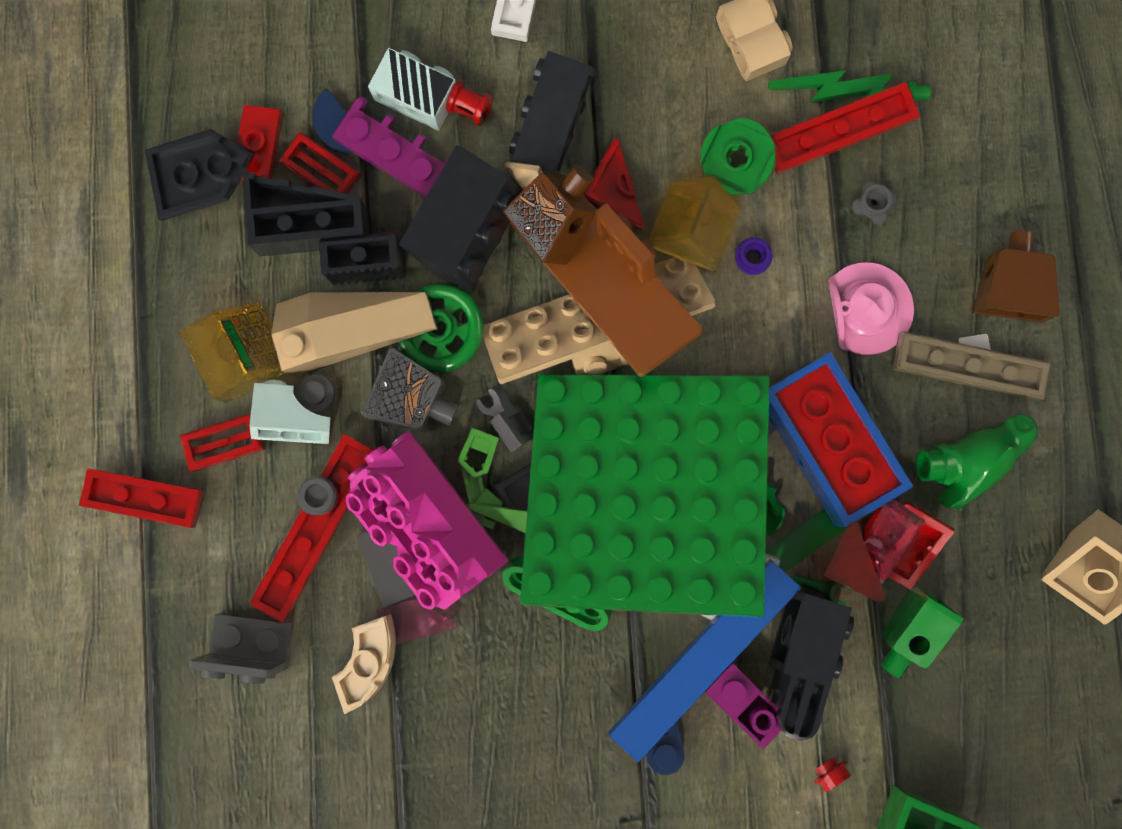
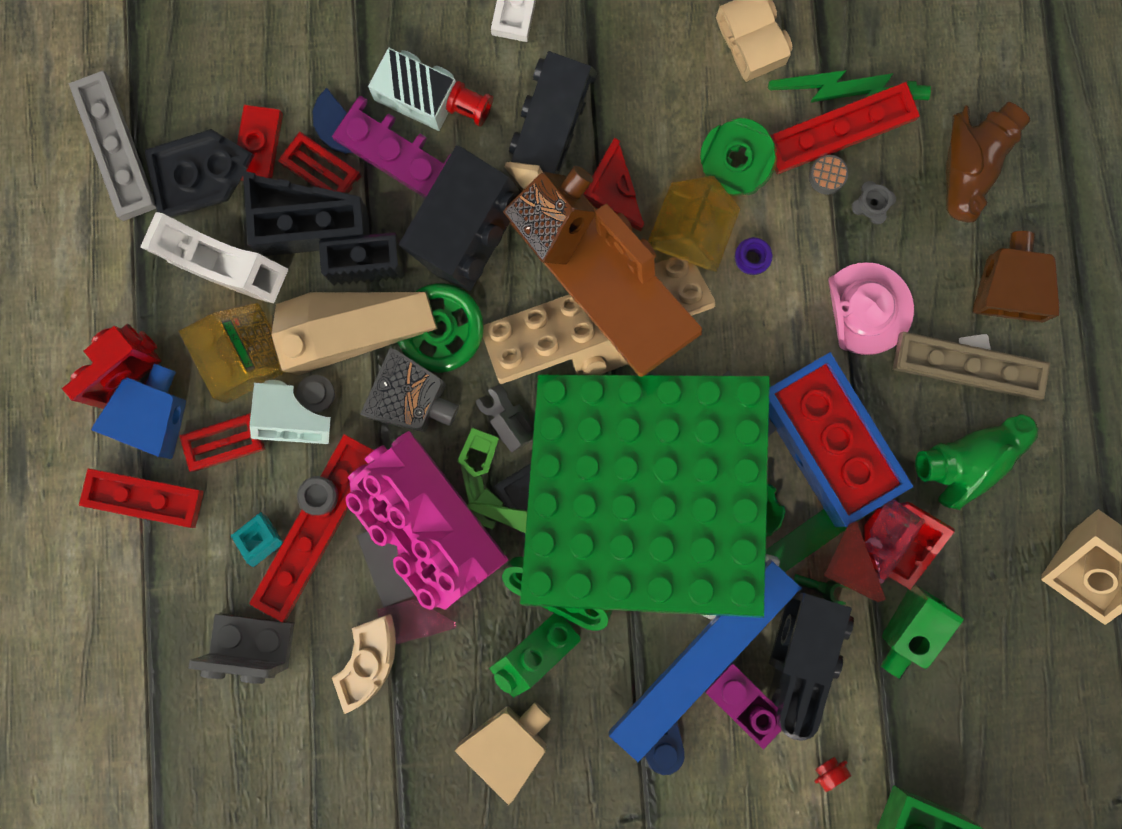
(112, 146): none -> light grey plate
(114, 356): none -> red plate
(144, 414): none -> blue torso
(213, 260): none -> white arch
(257, 539): none -> teal tile
(506, 749): none -> tan torso
(535, 655): none -> green bracket
(828, 174): none -> tile
(978, 157): none -> reddish brown animal

